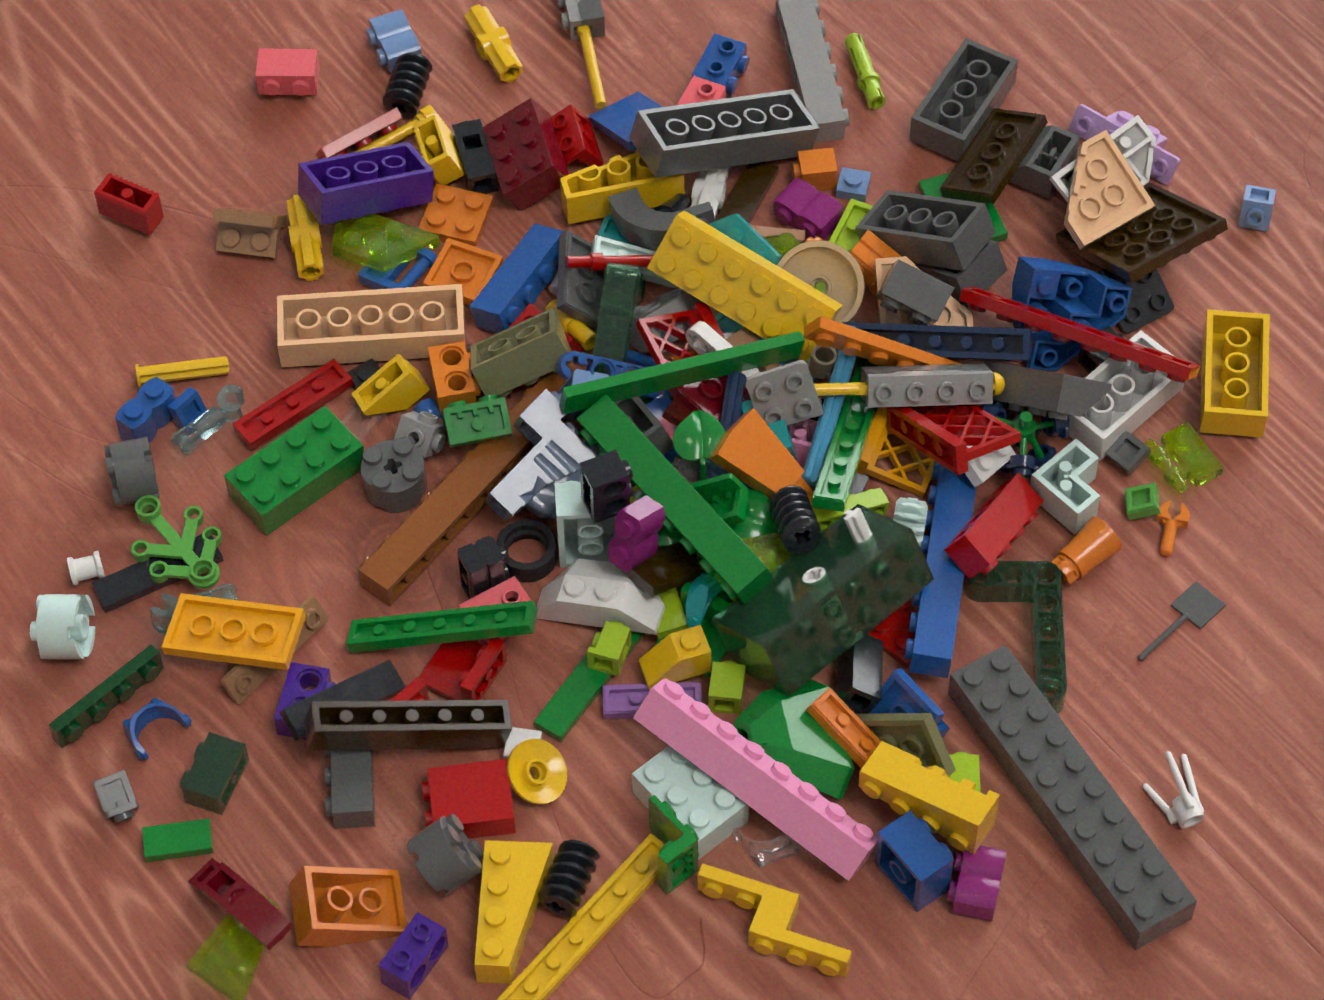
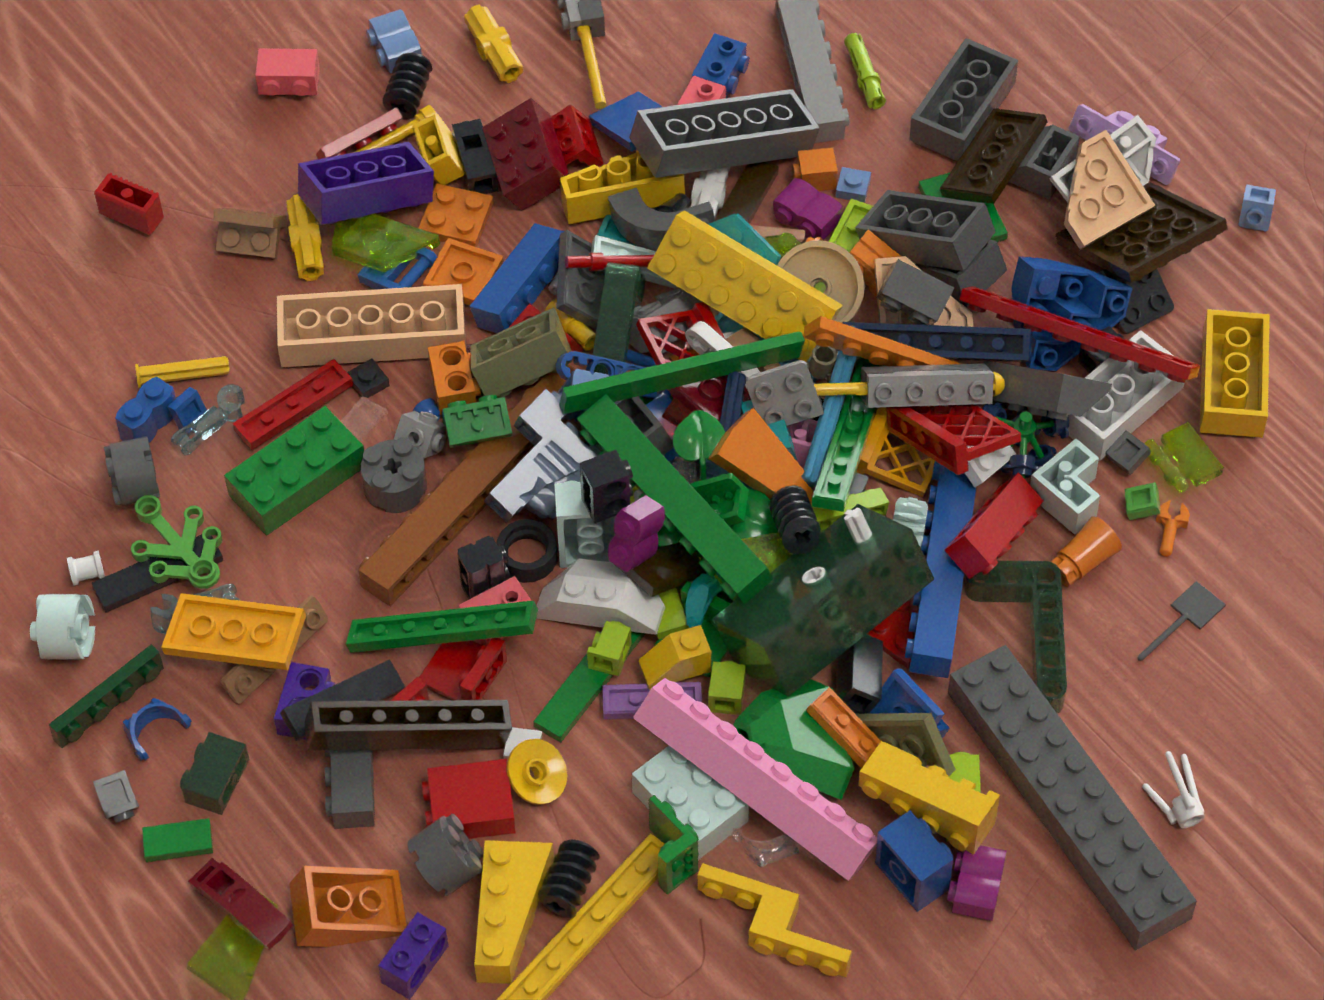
(391, 388): yellow slope -> none

